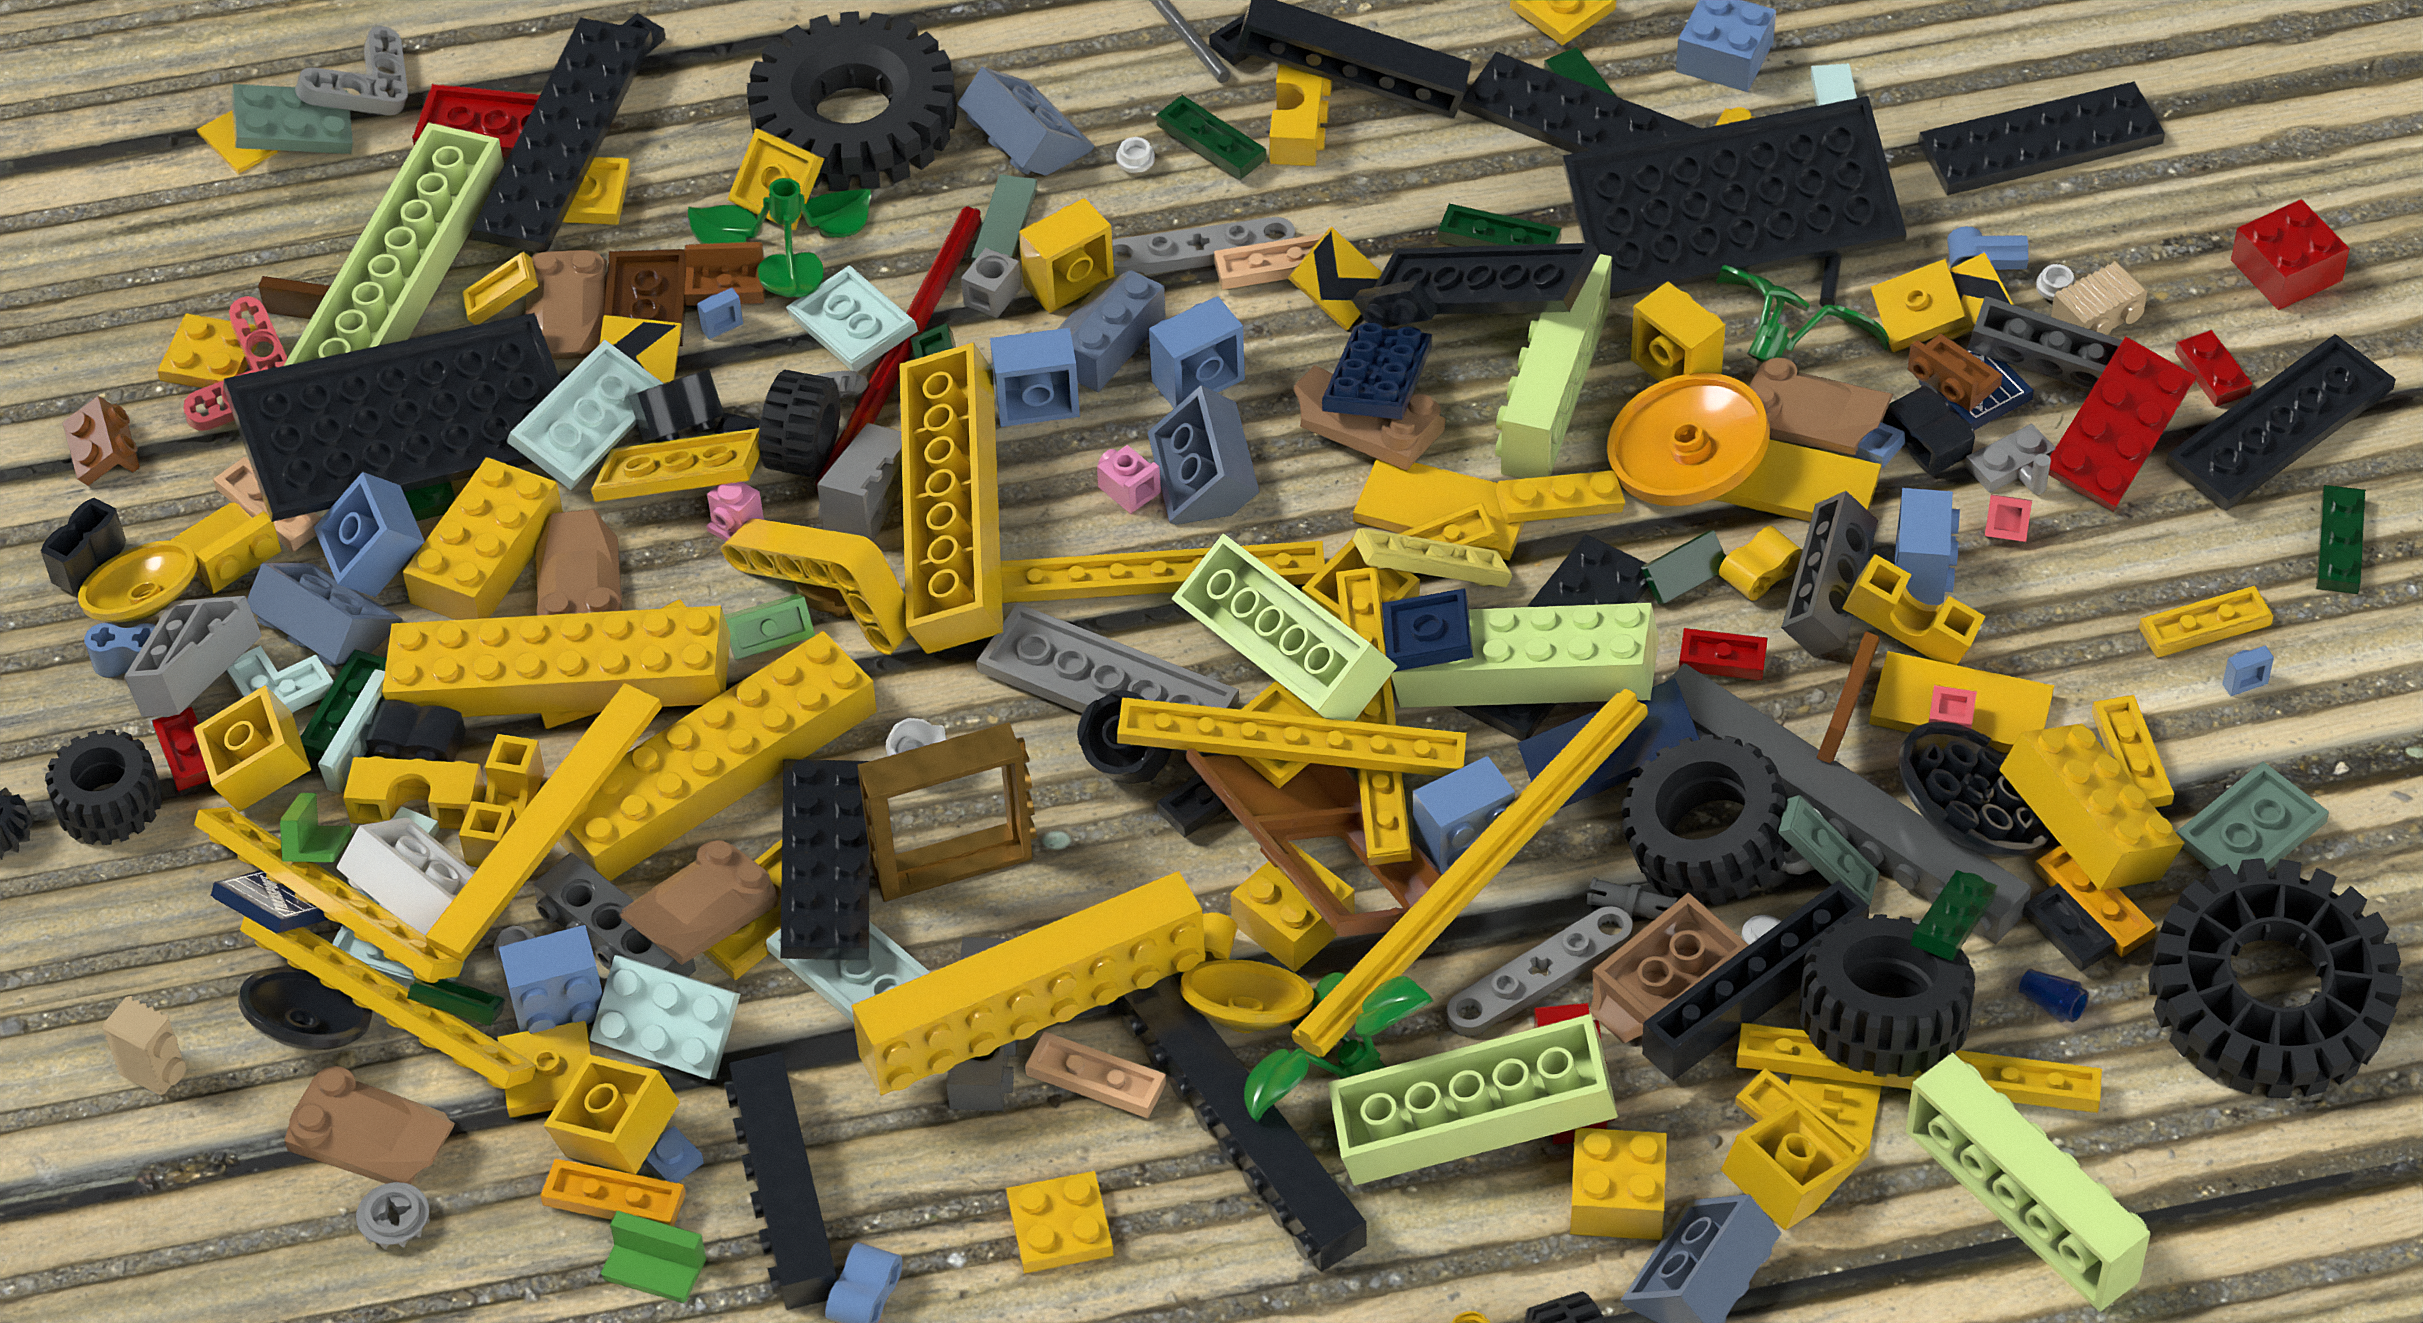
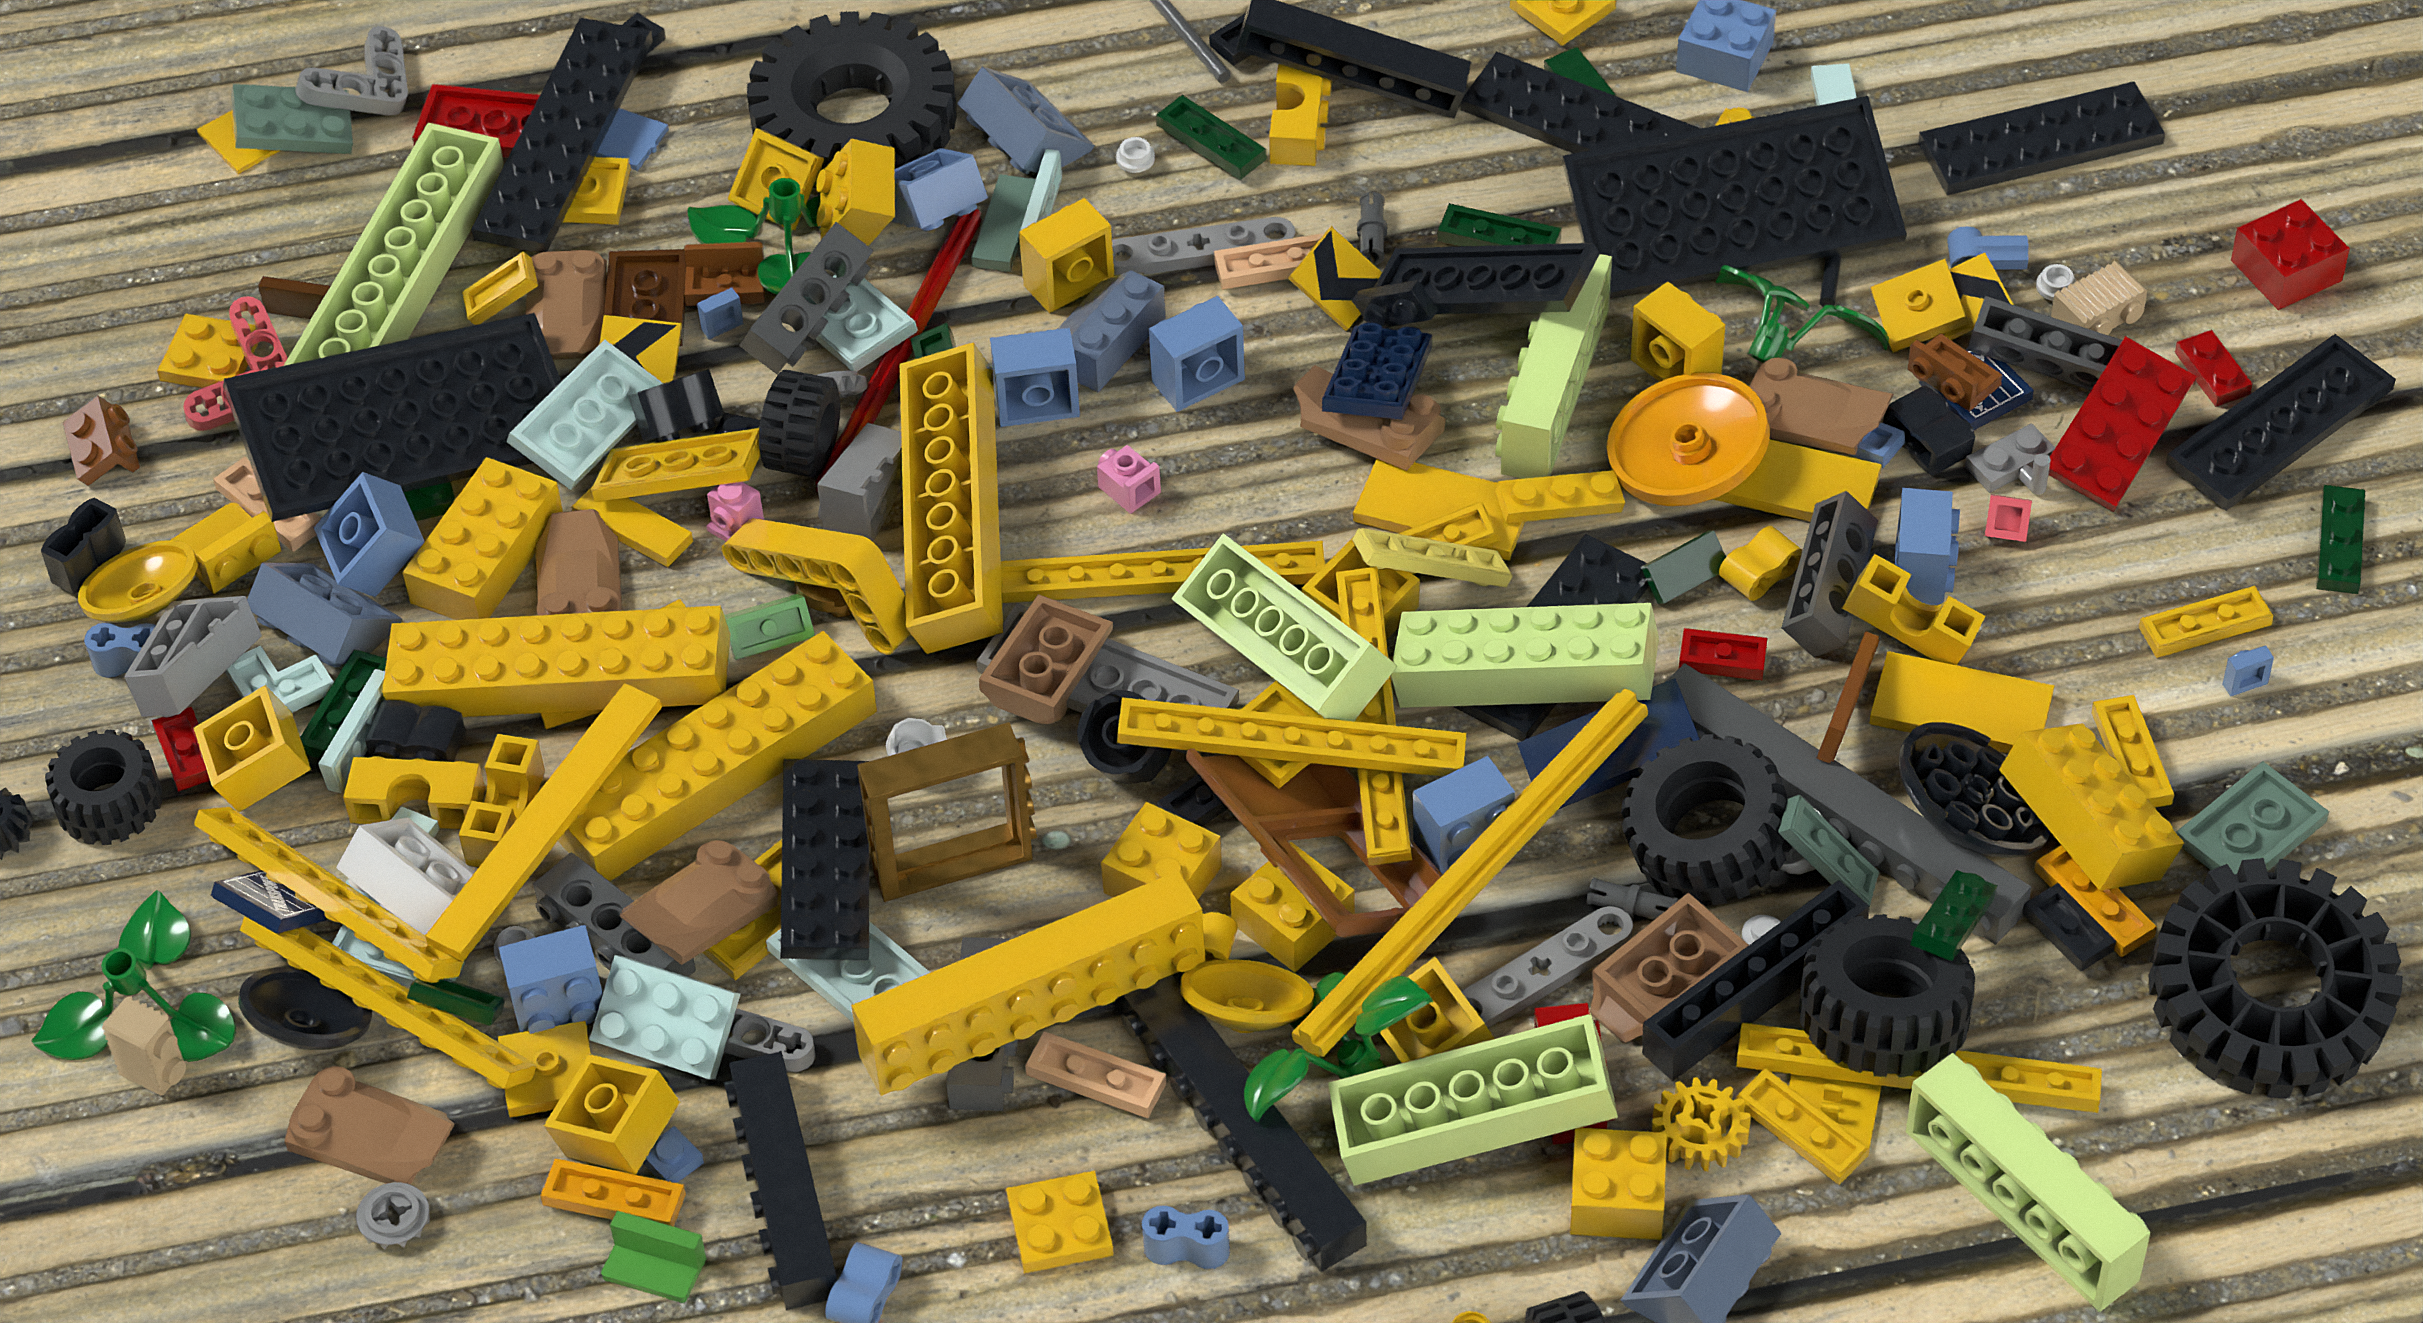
(151, 936): none -> green plant
(303, 838): bright green panel -> none
(632, 138): none -> medium blue piece
(640, 527): none -> yellow tile
(787, 1034): none -> light grey beam
(836, 252): none -> dark grey brick
(858, 190): none -> yellow brick
(937, 188): none -> medium blue brick
(991, 282): light grey brick -> none
(1044, 660): none -> medium nougat slope
(1045, 188): none -> light aqua tile
(1160, 845): none -> yellow brick
(1186, 1237): none -> medium blue axle
(1203, 458): sand blue slope -> none
(1372, 227): none -> dark grey pin
(1428, 629): dark blue tile -> none
(1440, 1025): none -> yellow brick
(1701, 1122): none -> yellow gear
(1789, 1164): yellow slope -> none
(1952, 706): coral plate -> none
(2056, 995): clear blue cone -> none

